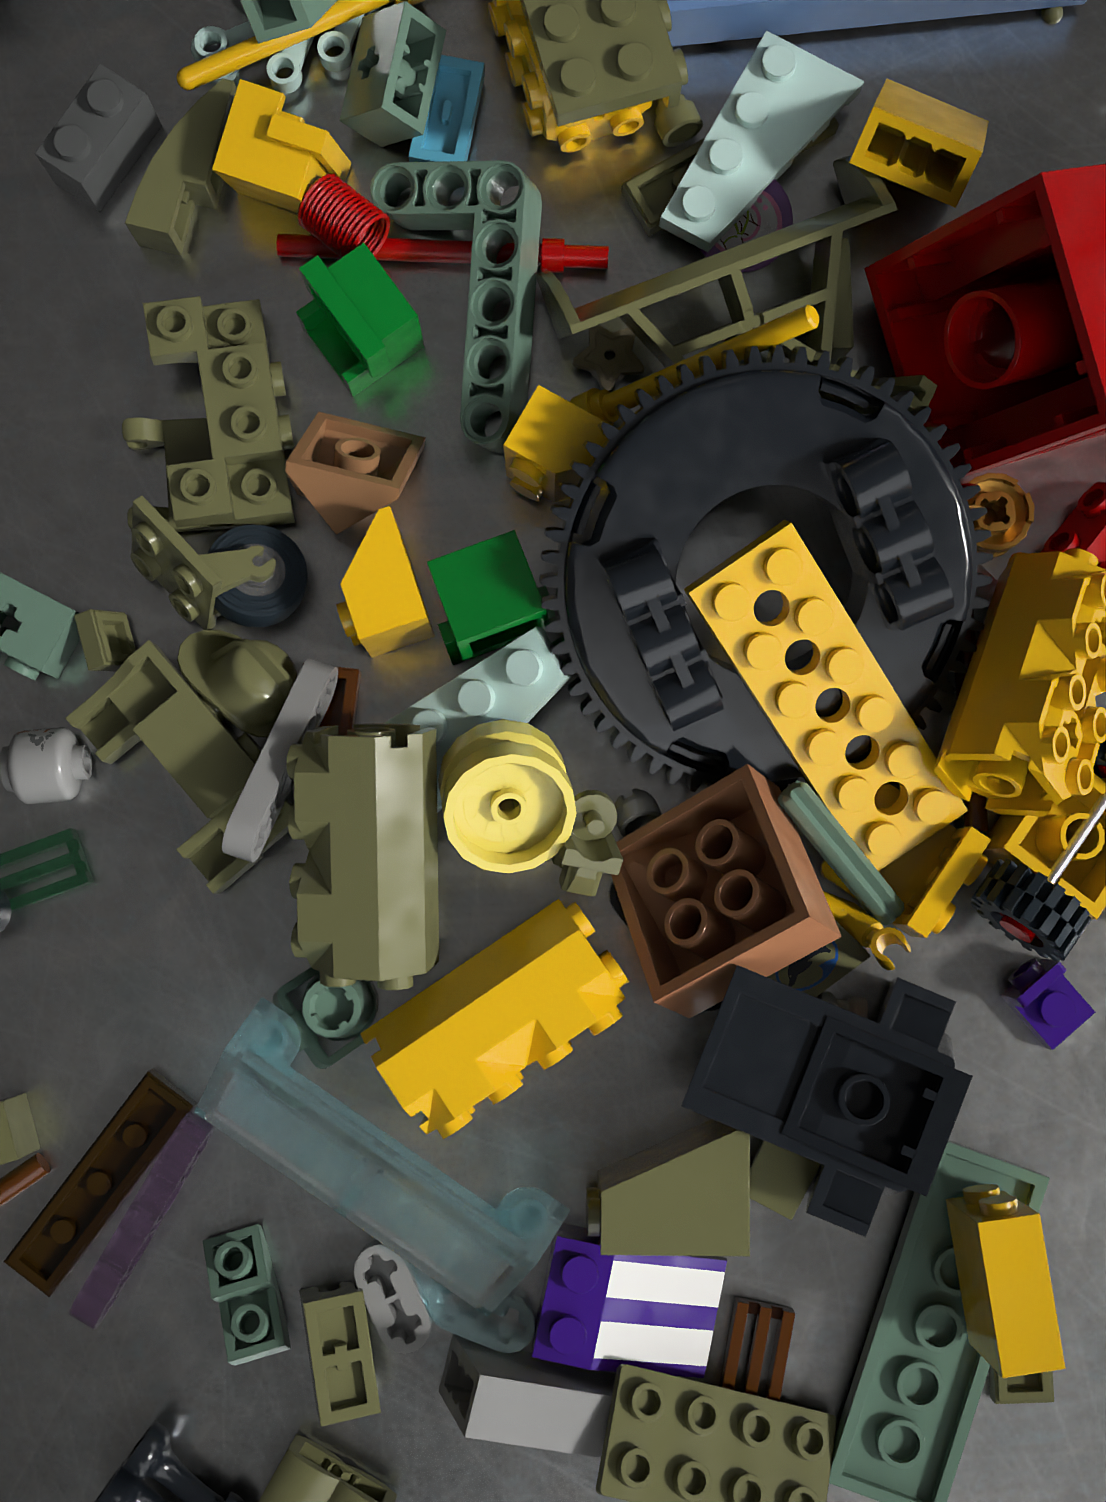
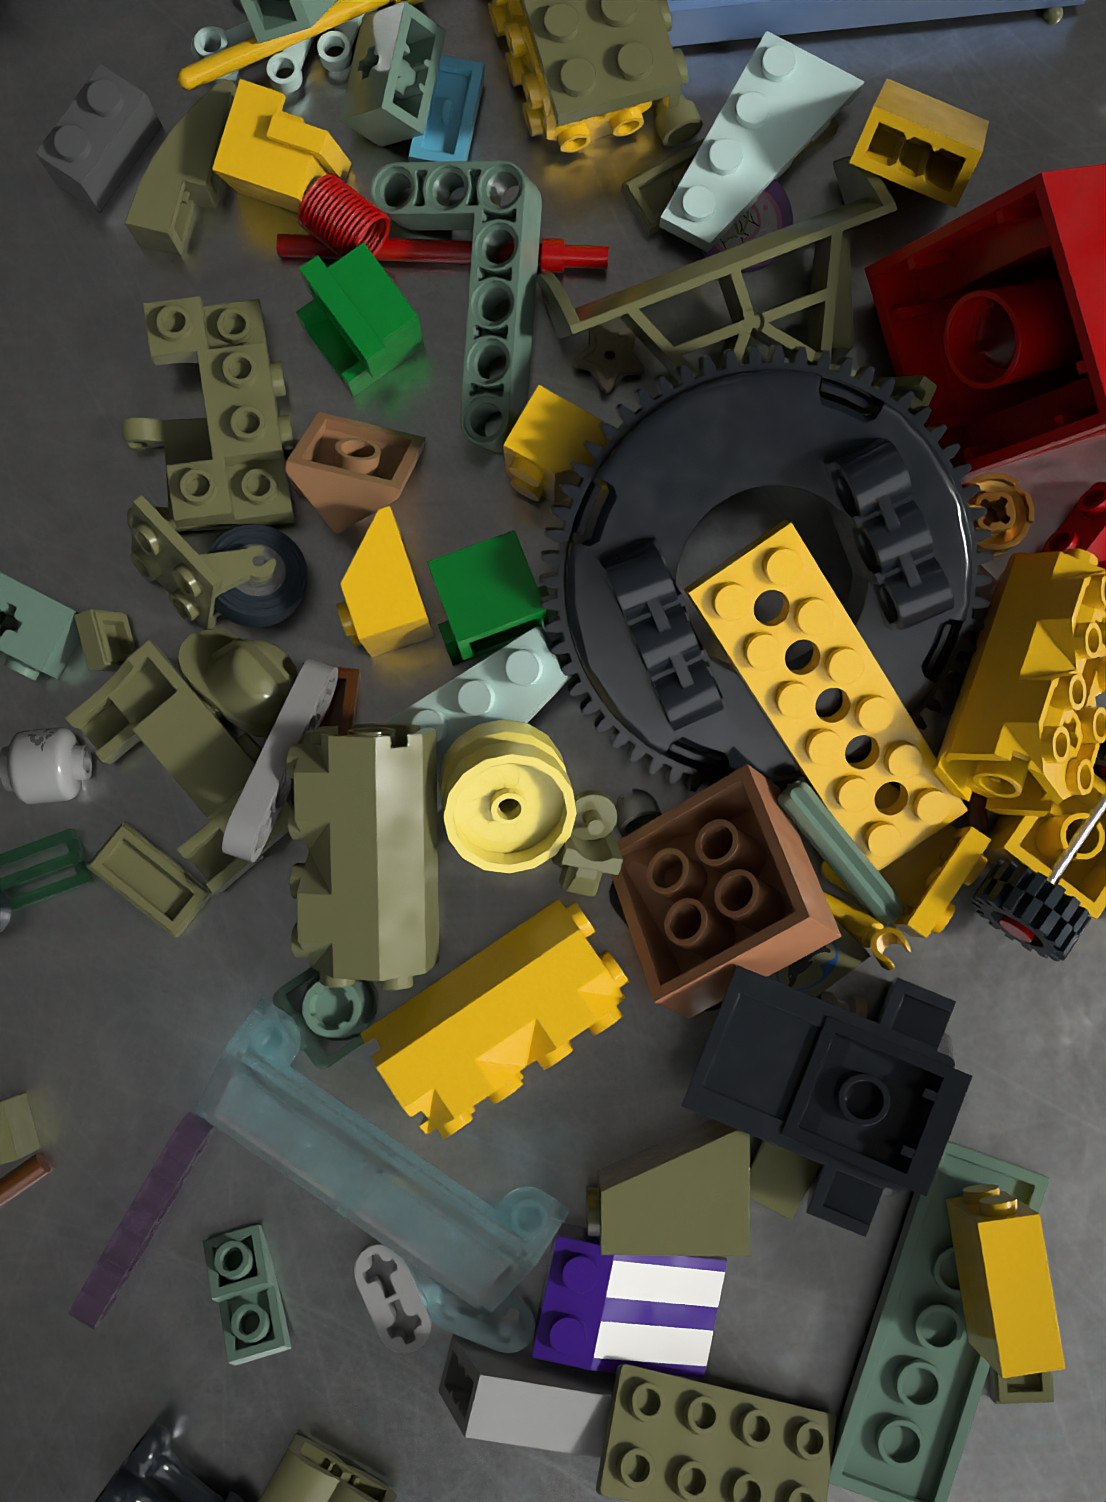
(100, 1183): dark brown tile -> none
(150, 879): none -> olive tile
(340, 1353): olive hinge -> none
(603, 402): yellow piece -> none
(780, 1347): reddish brown tile -> none
(1046, 1001): dark purple bracket -> none

